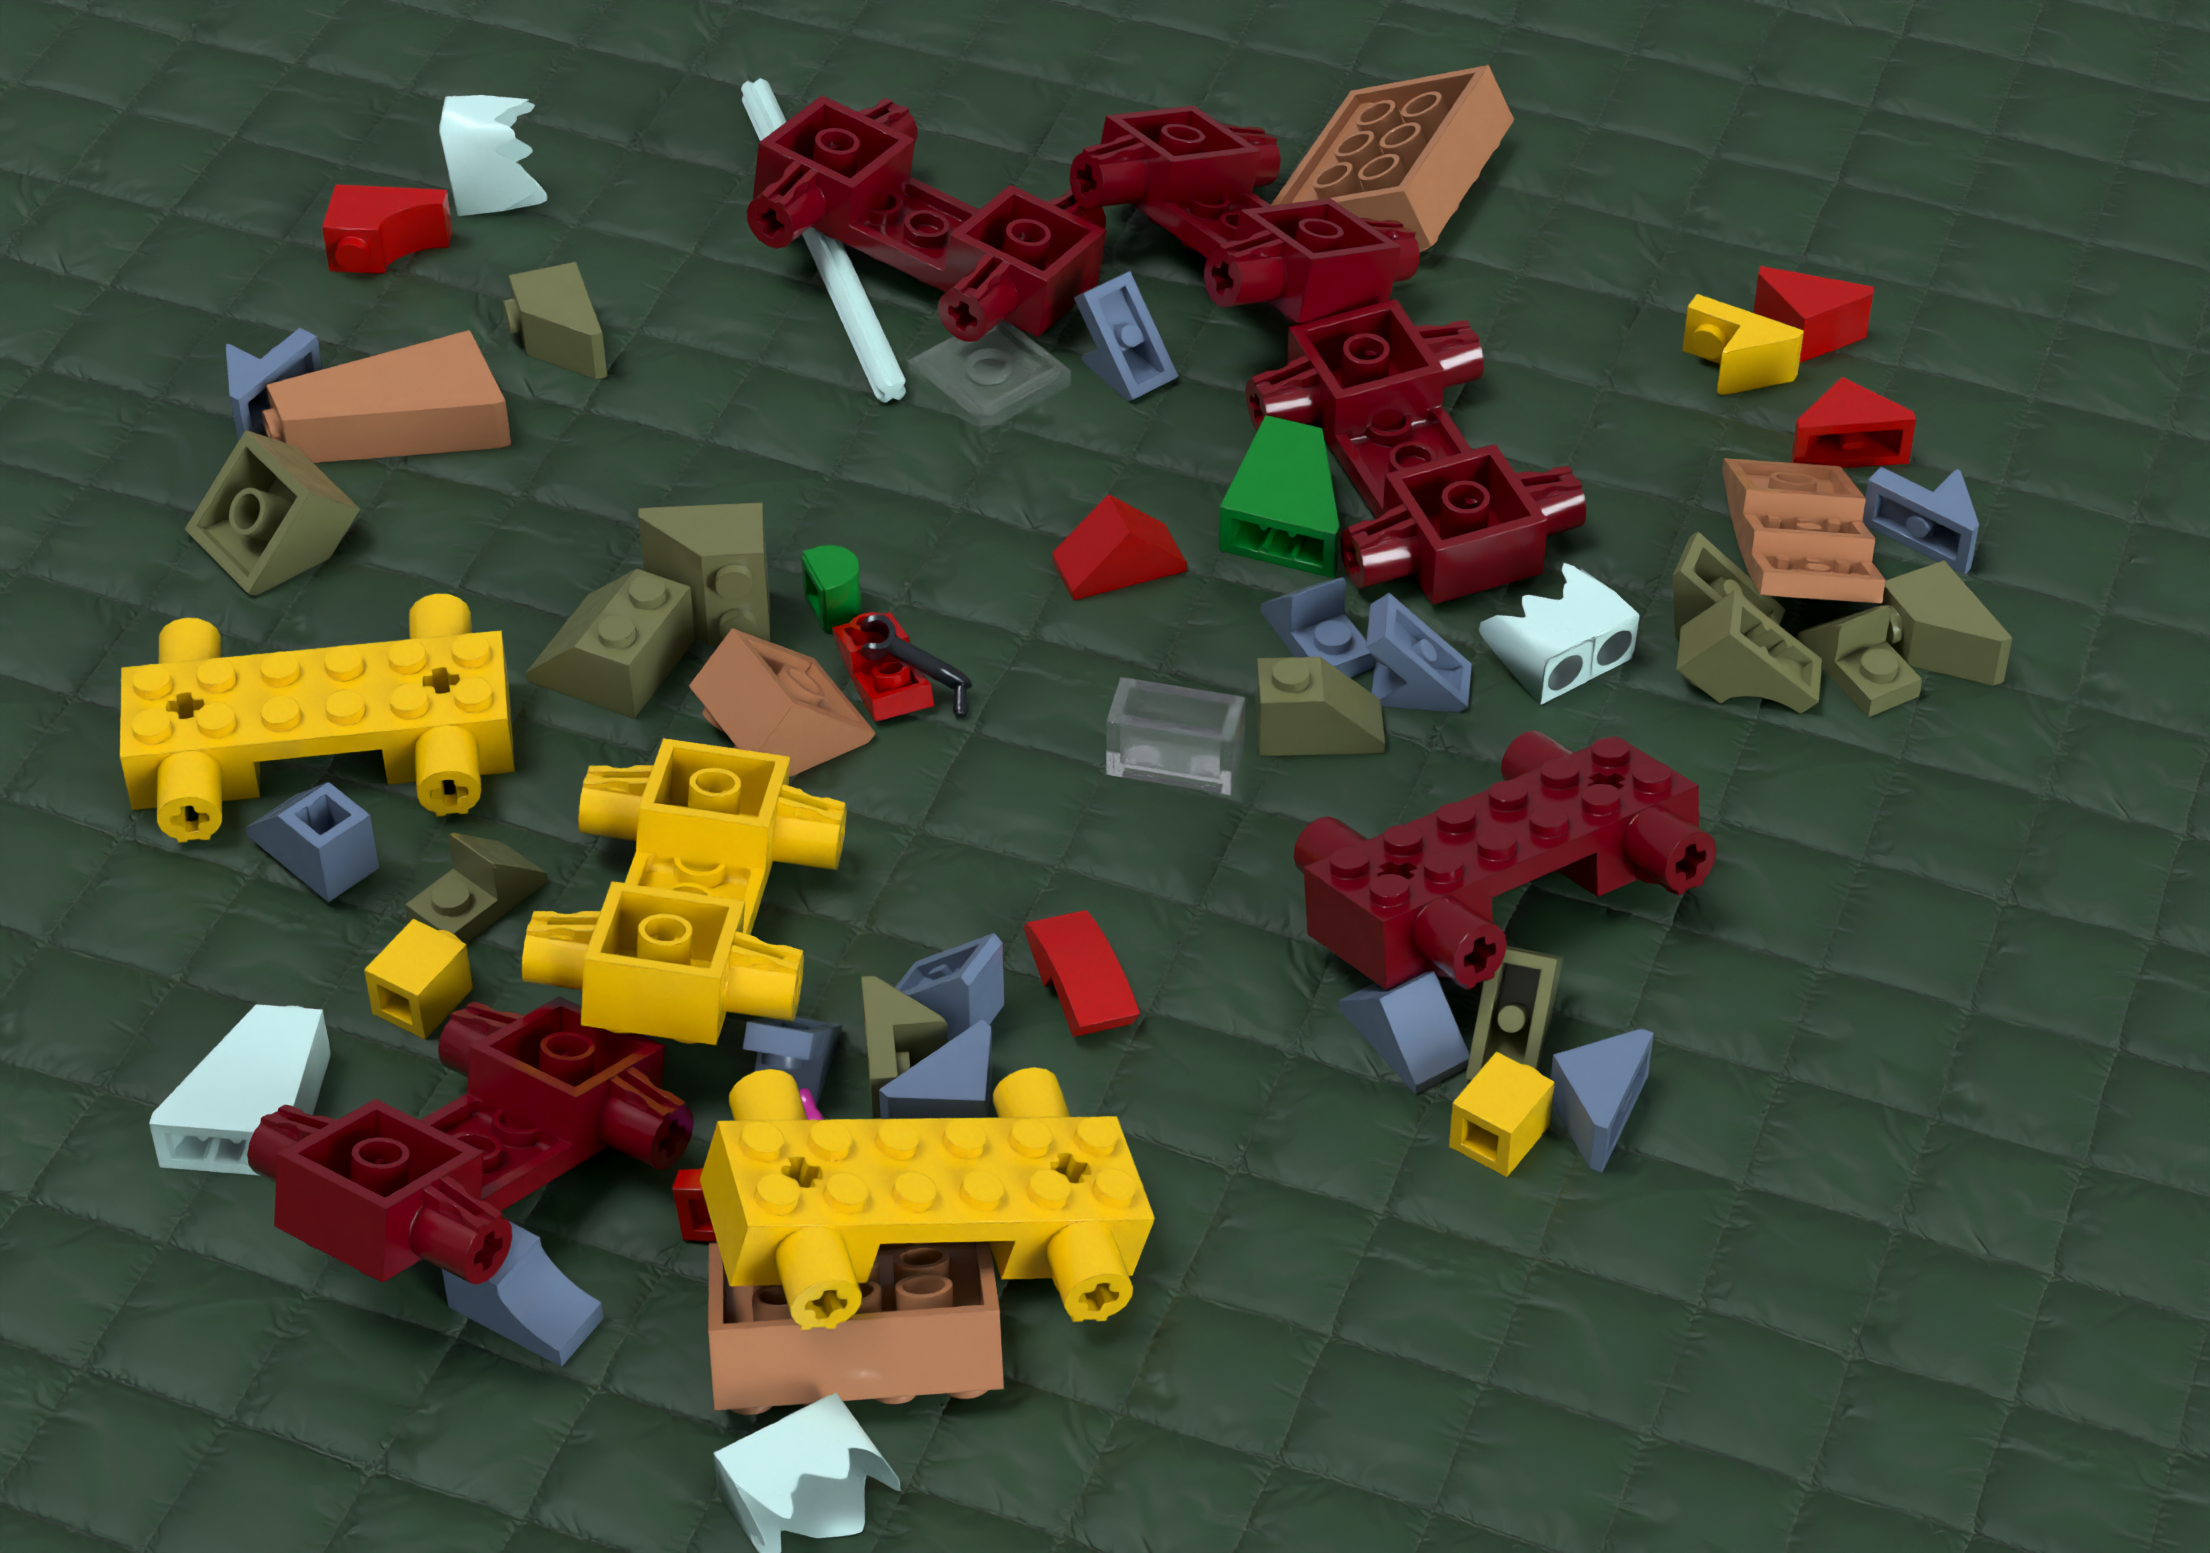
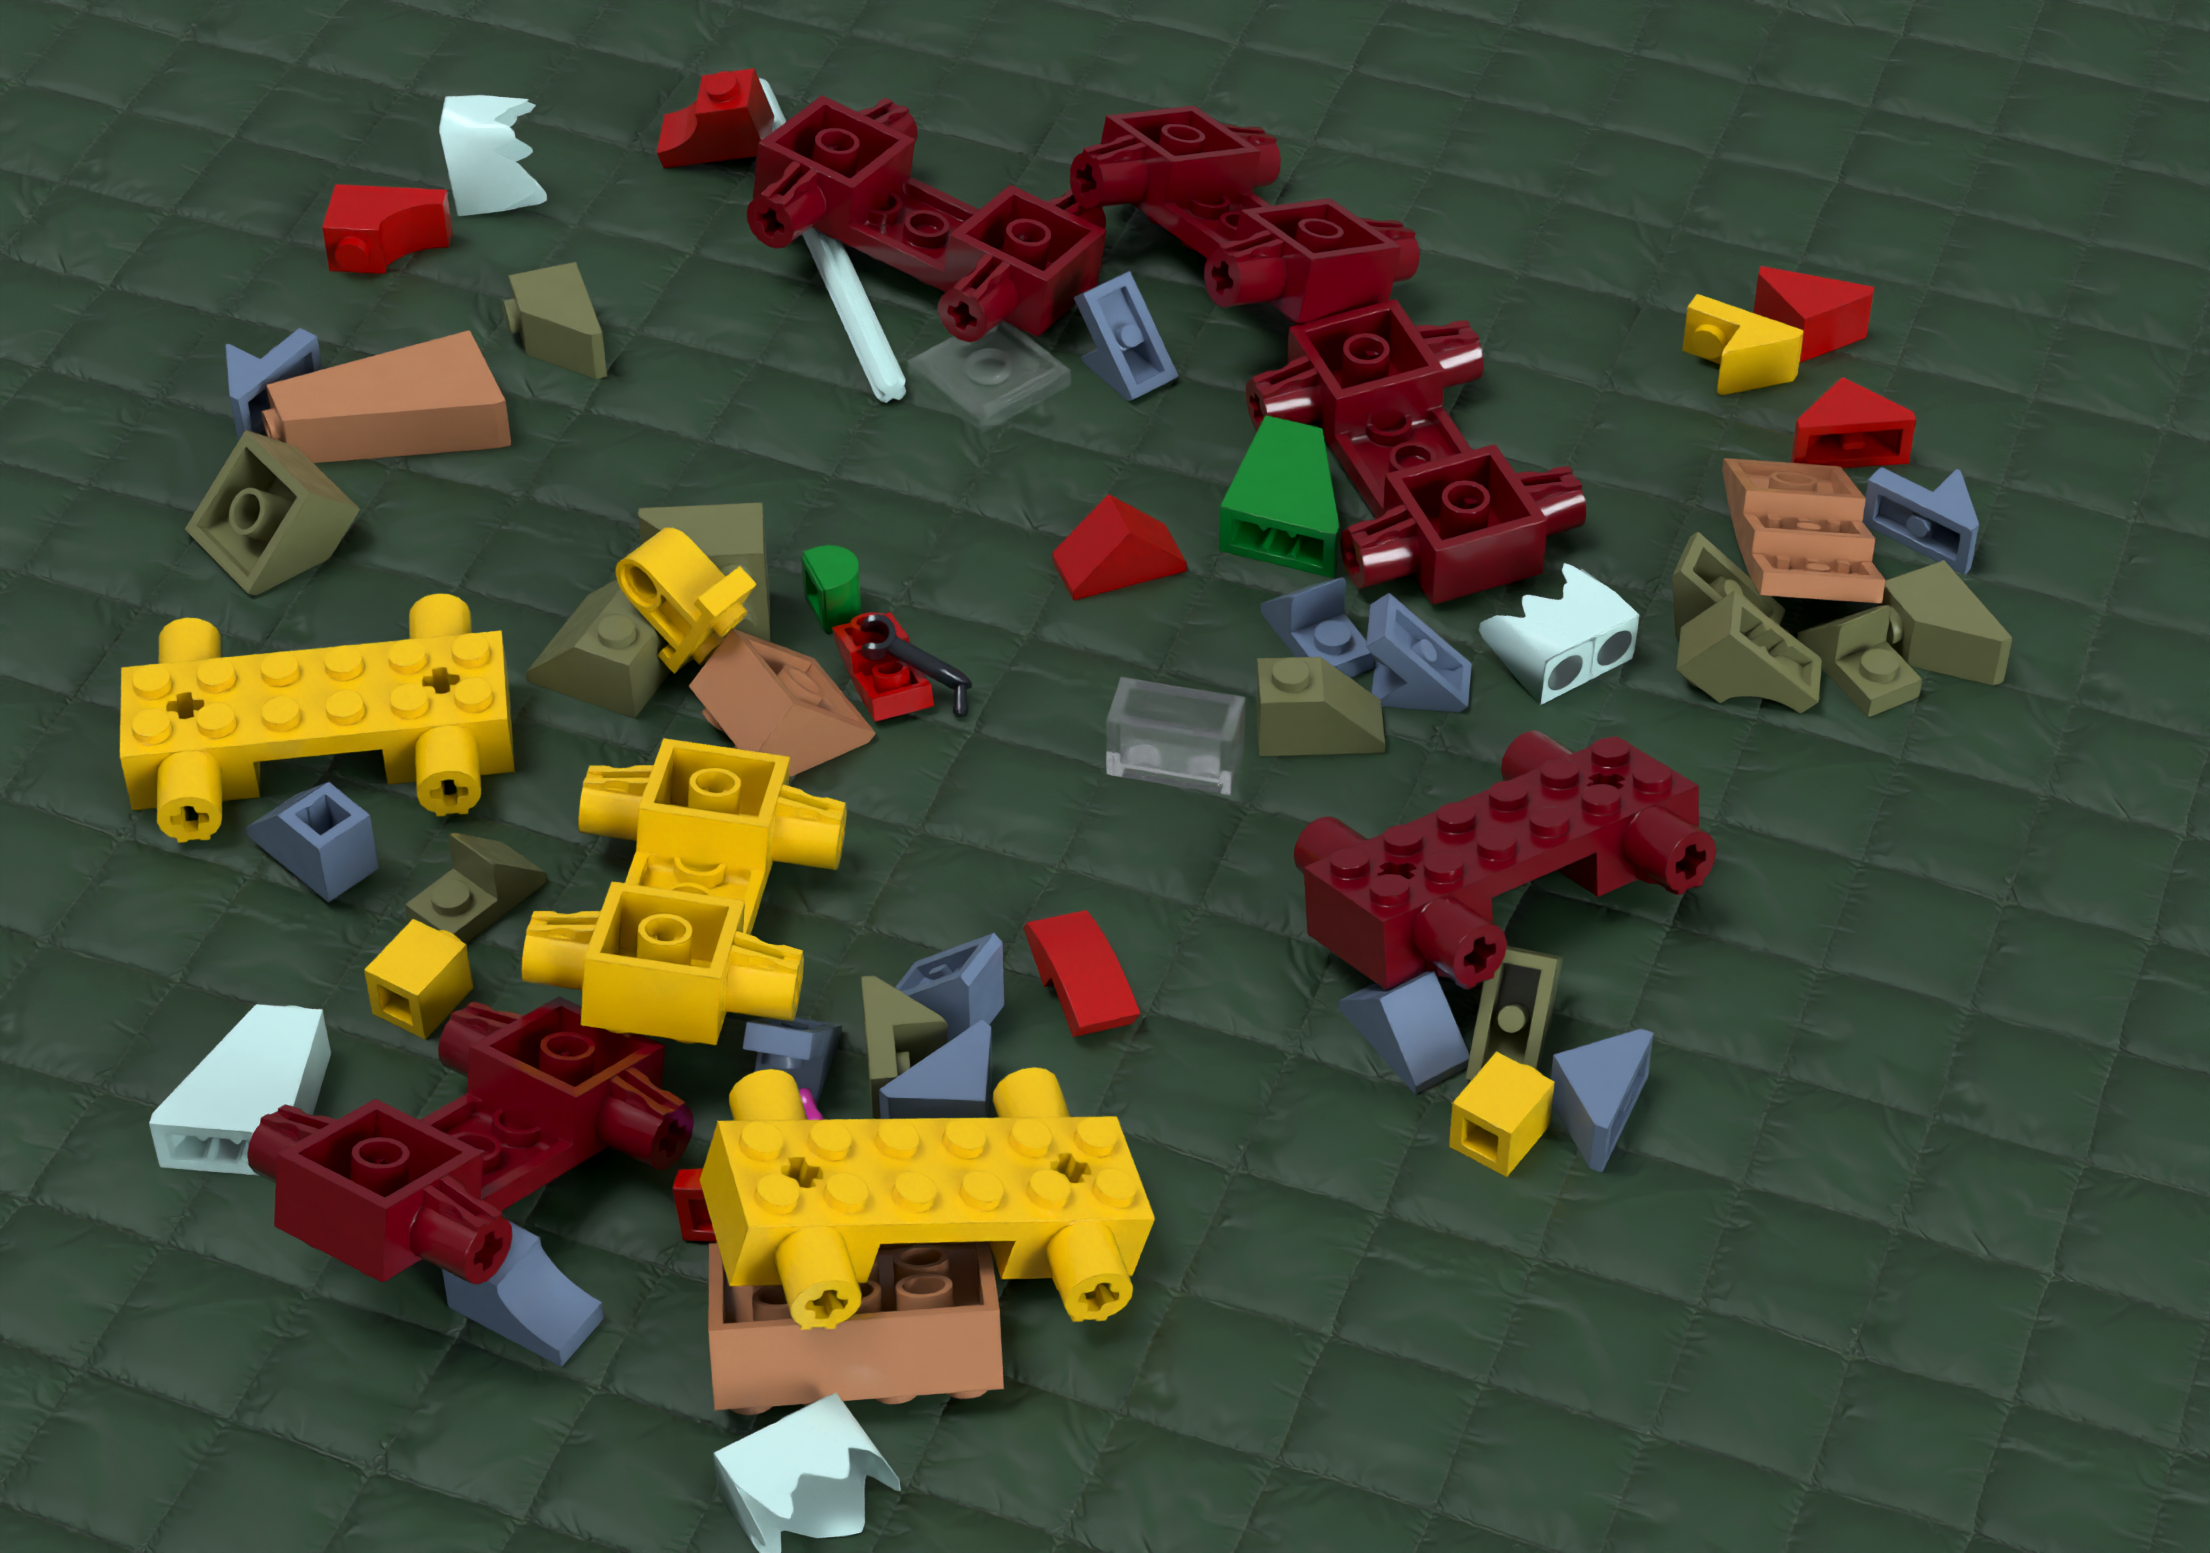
(683, 595): none -> yellow pin
(720, 124): none -> red arch
(1405, 150): nougat slope -> none

